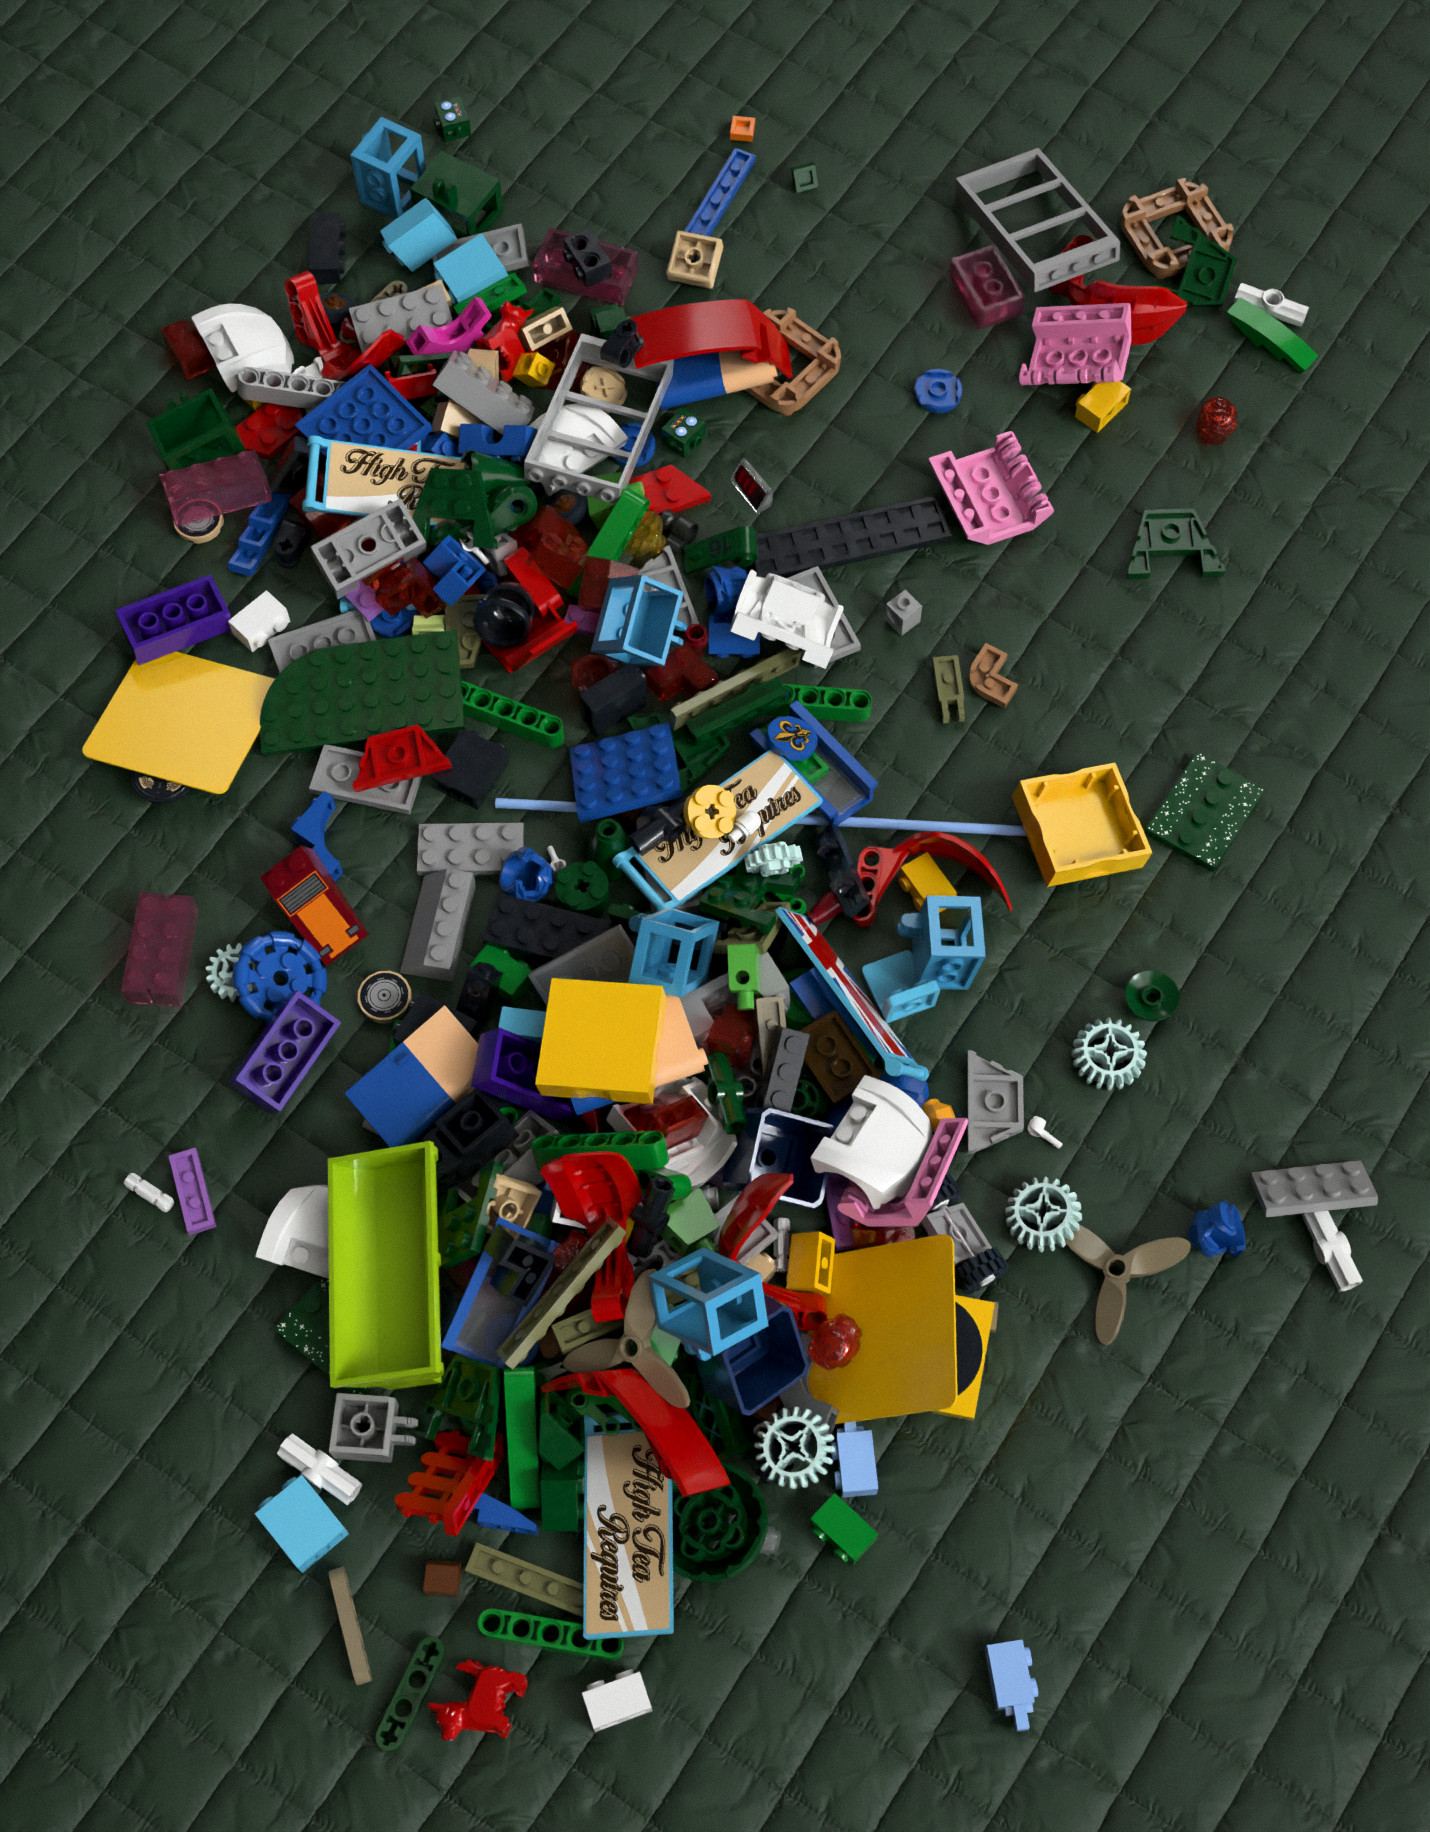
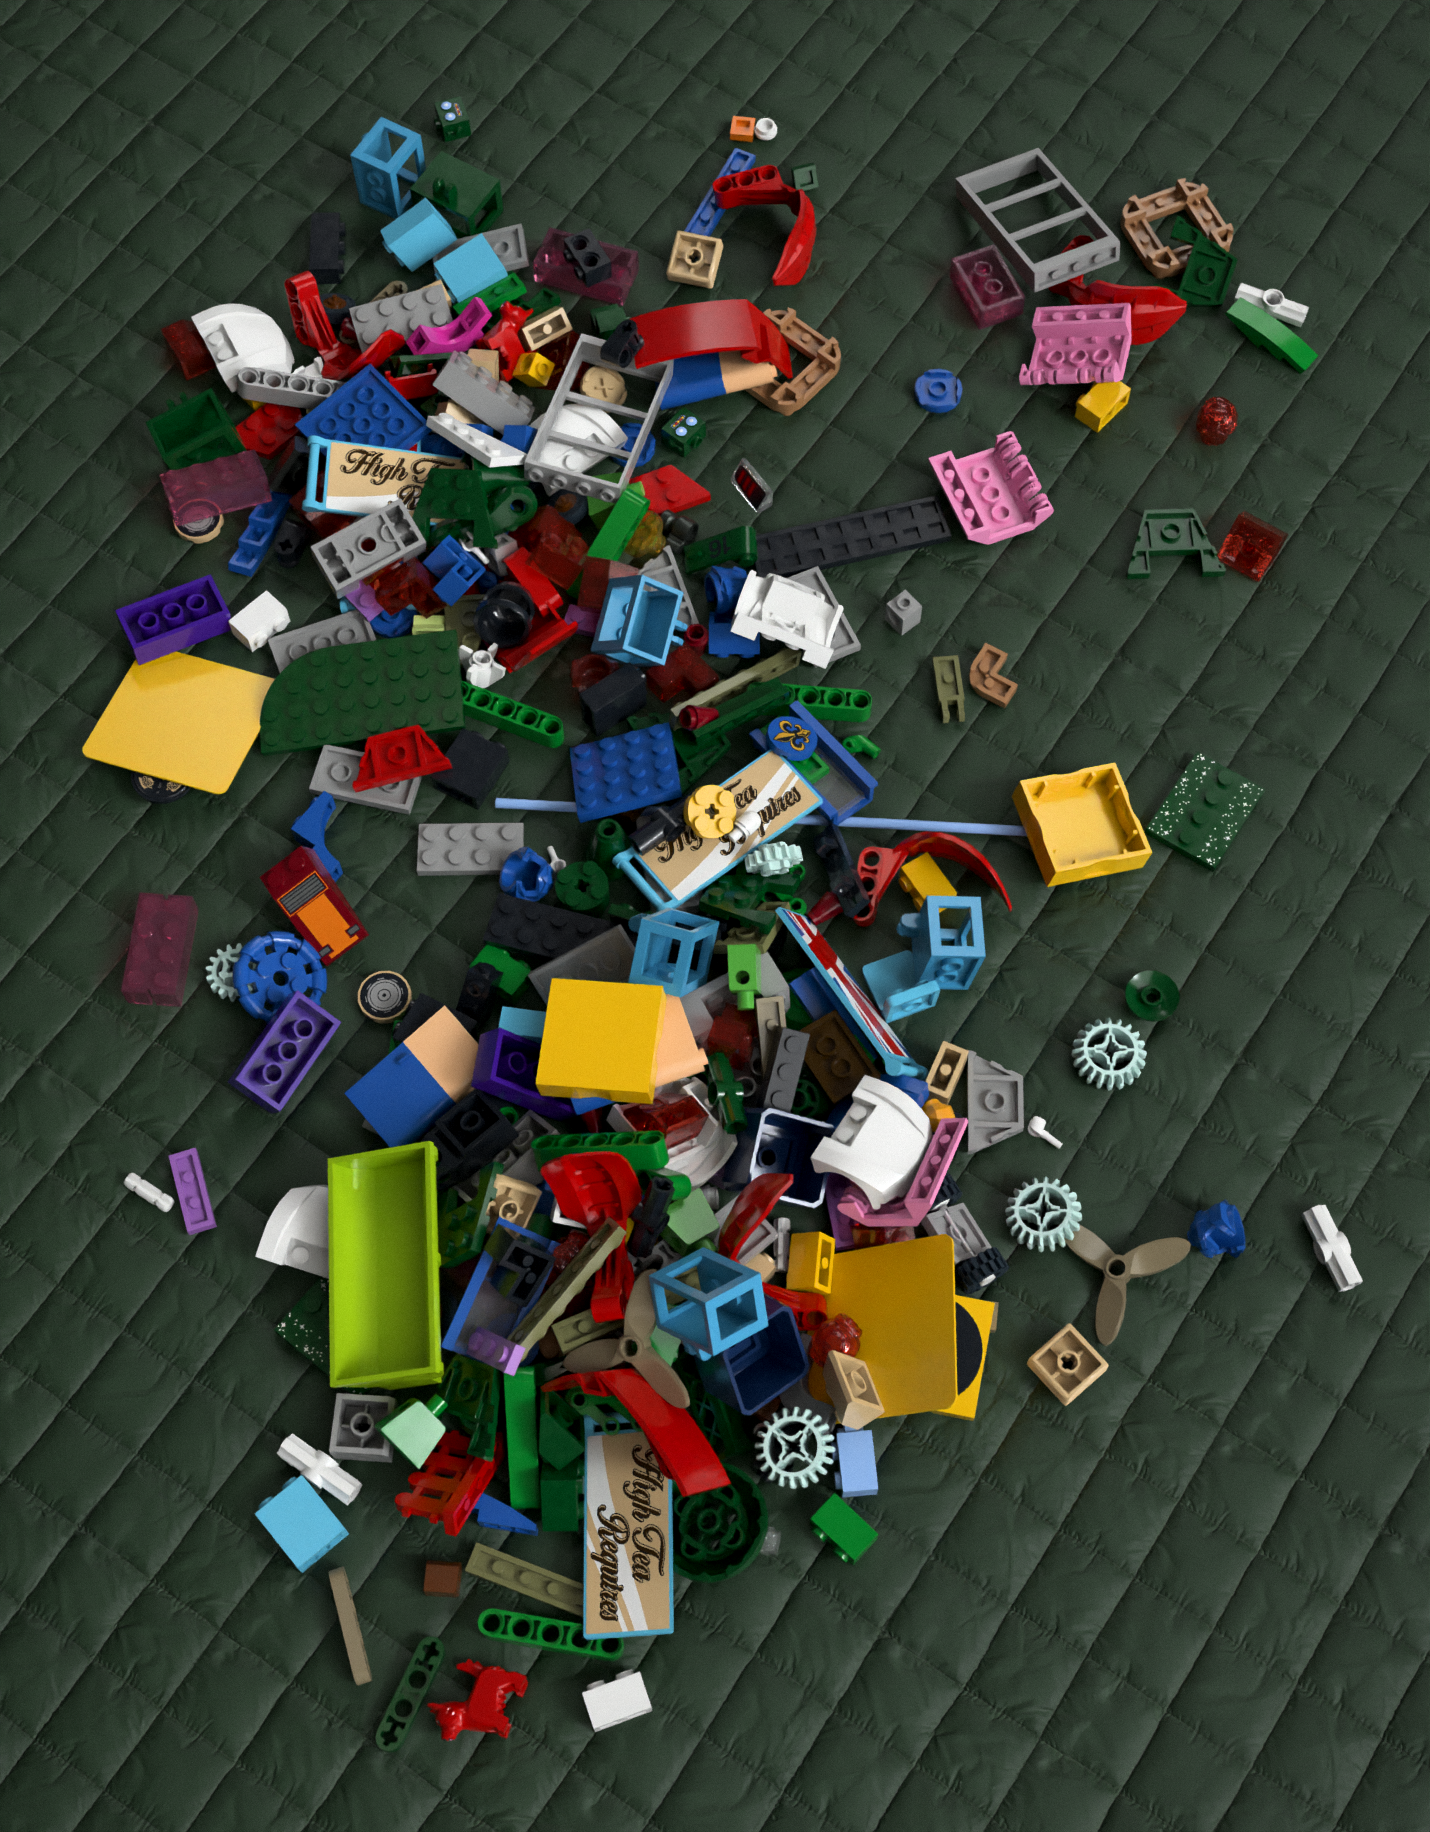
(414, 1428): none -> torso
(439, 924): light grey slope -> none
(476, 443): none -> white wing
(480, 666): none -> white brick
(495, 1350): none -> medium lavender plate
(694, 716): none -> dark red cone
(765, 129): none -> white plate
(765, 186): none -> red piece
(851, 1390): none -> tan slope
(861, 744): none -> green arm
(946, 1072): none -> tan brick
(1011, 1681): light blue hinge -> none
(1066, 1346): none -> tan brick
(1251, 545): none -> clear red slope
(1313, 1188): light grey plate -> none

